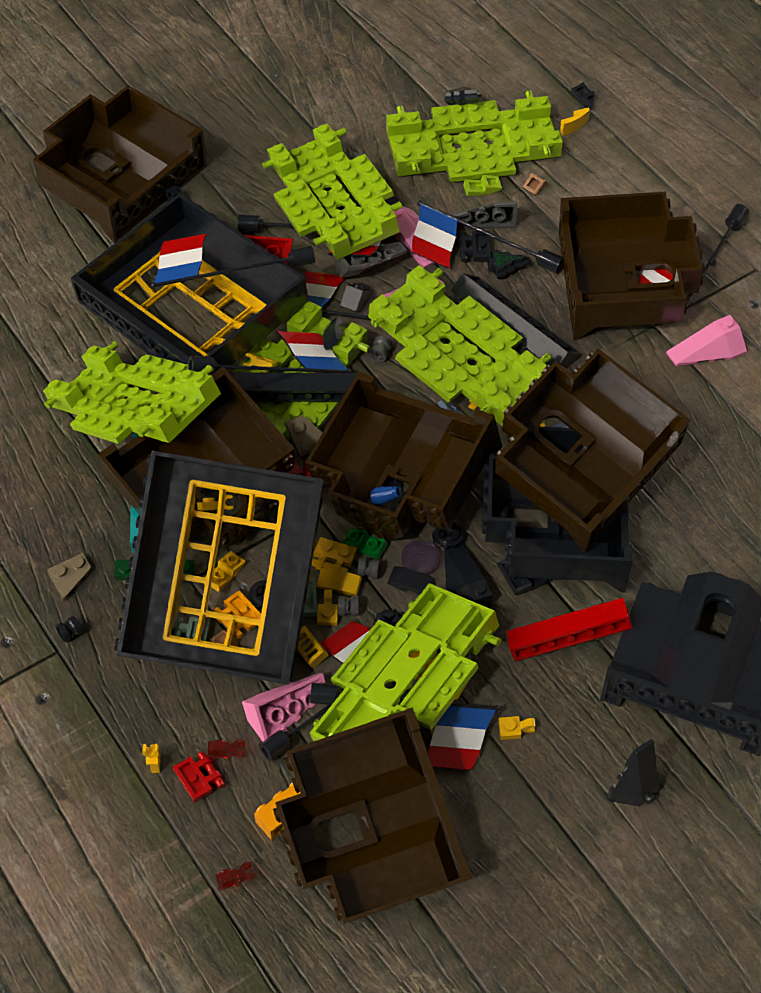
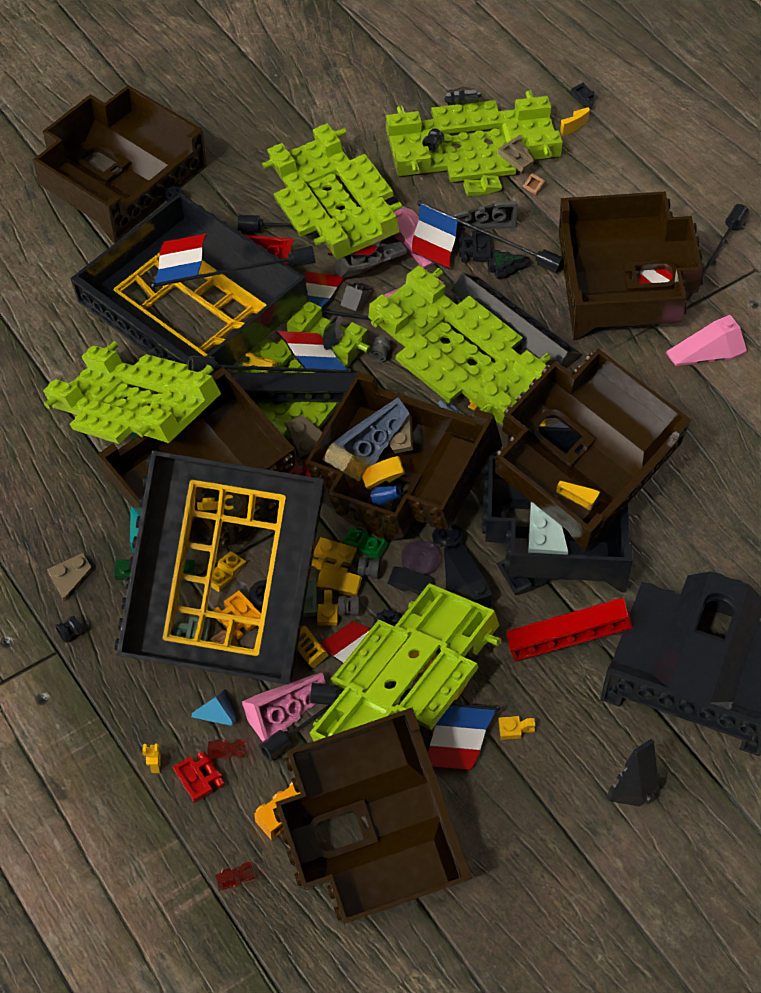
(217, 710): none -> dark azure slope
(345, 462): none -> clear yellow slope
(373, 434): none -> sand blue wedge
(383, 471): none -> yellow slope
(403, 438): none -> dark tan wing
(433, 140): none -> black wheel
(516, 154): none -> dark tan wing
(545, 533): none -> light aqua wing
(581, 495): none -> yellow slope

